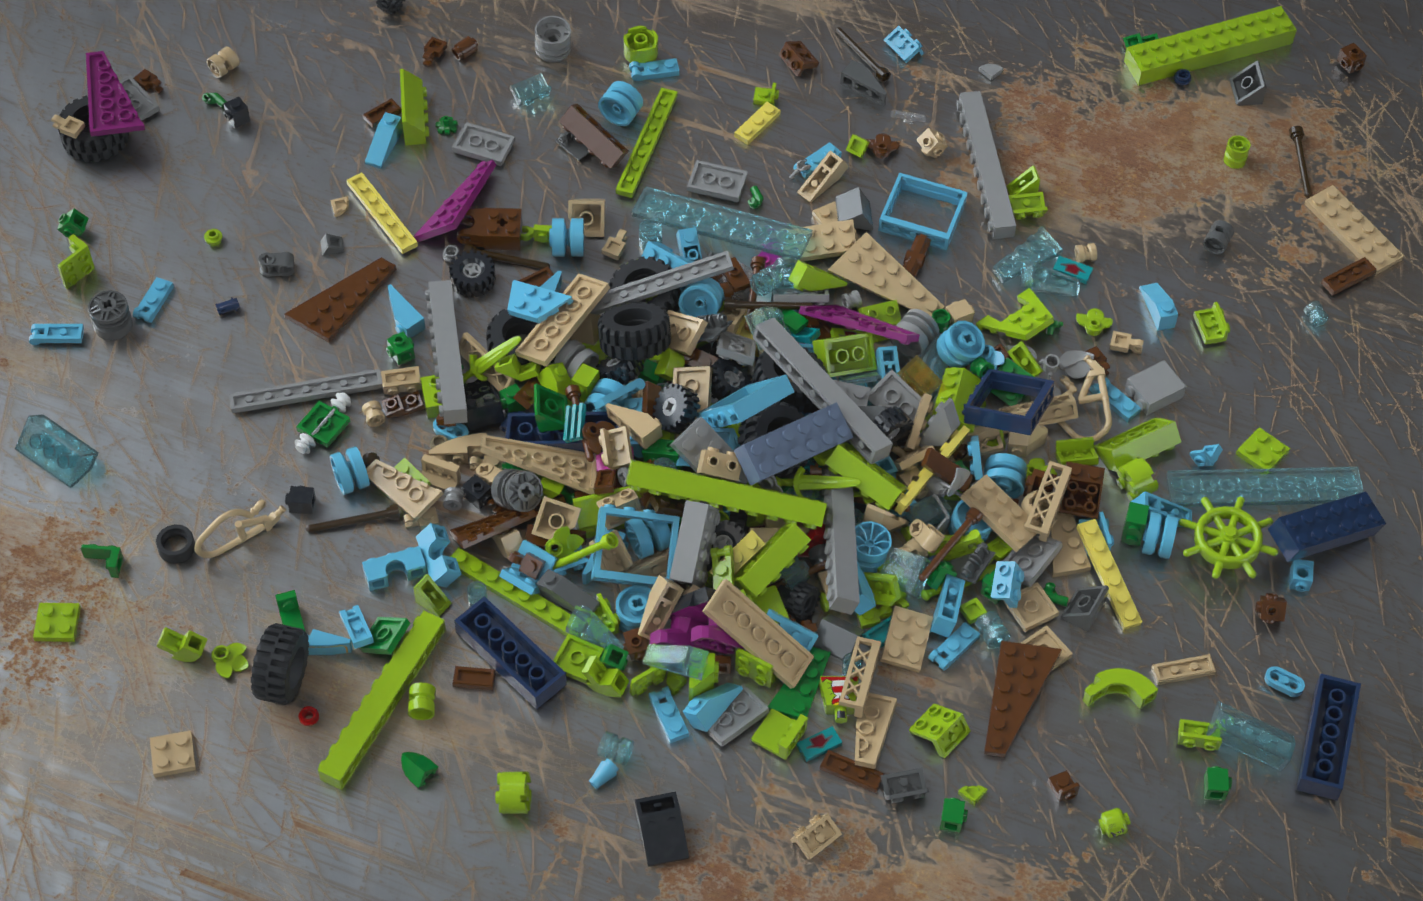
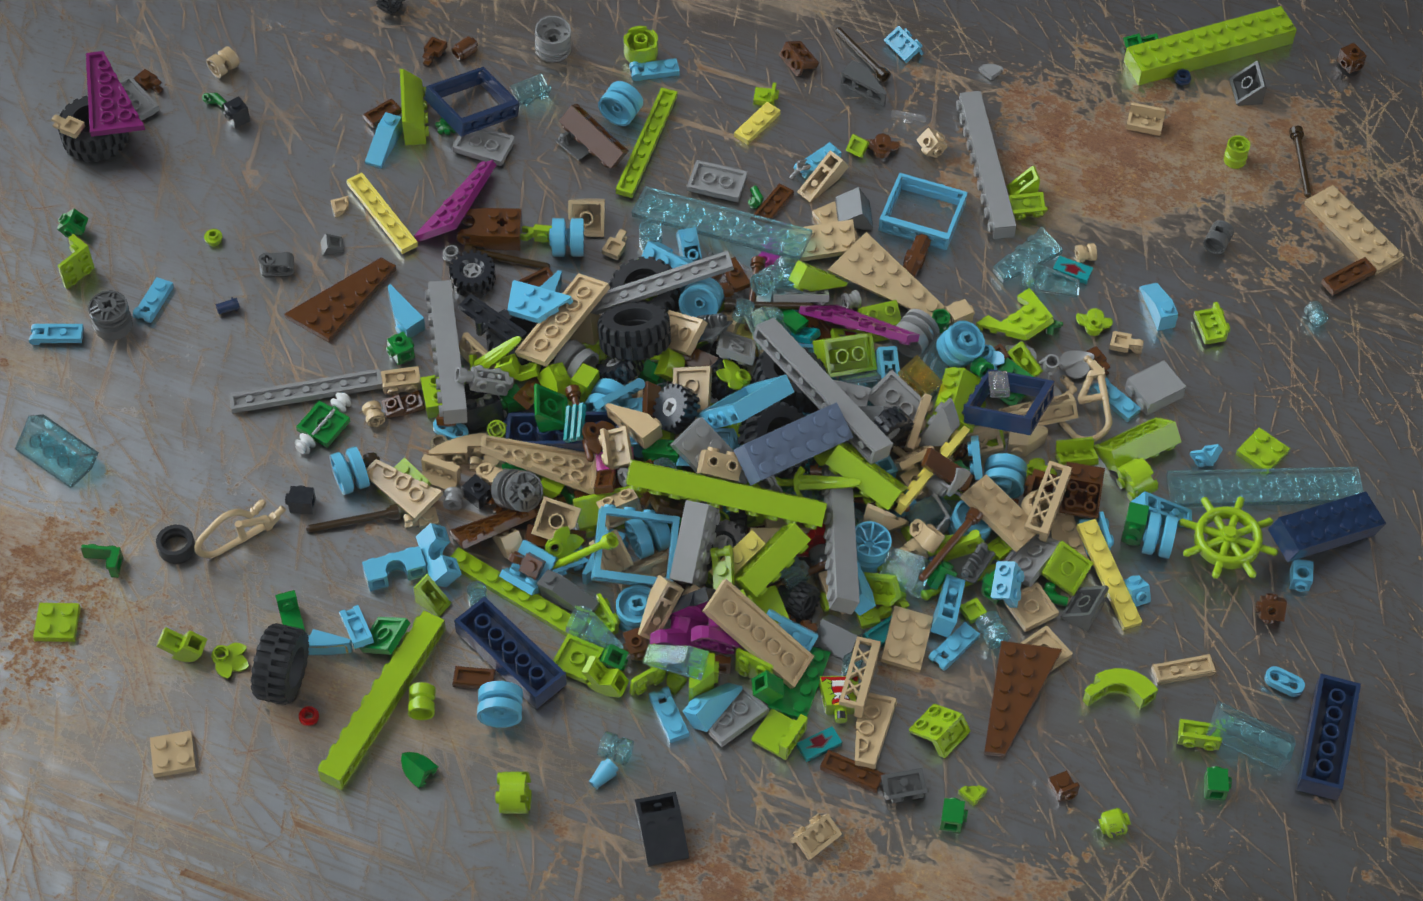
(485, 379): none -> light grey brick
(489, 319): none -> black plate
(497, 428): none -> lime wheel
(500, 704): none -> medium azure wheel
(506, 110): none -> dark blue window
(734, 375): none -> lime plate
(743, 308): none -> clear light blue wheel
(767, 687): none -> green brick
(775, 202): none -> reddish brown tile
(998, 384): none -> clear plate
(1067, 568): none -> lime tile
(1138, 589): none -> medium azure bracket
(1145, 118): none -> tan bracket

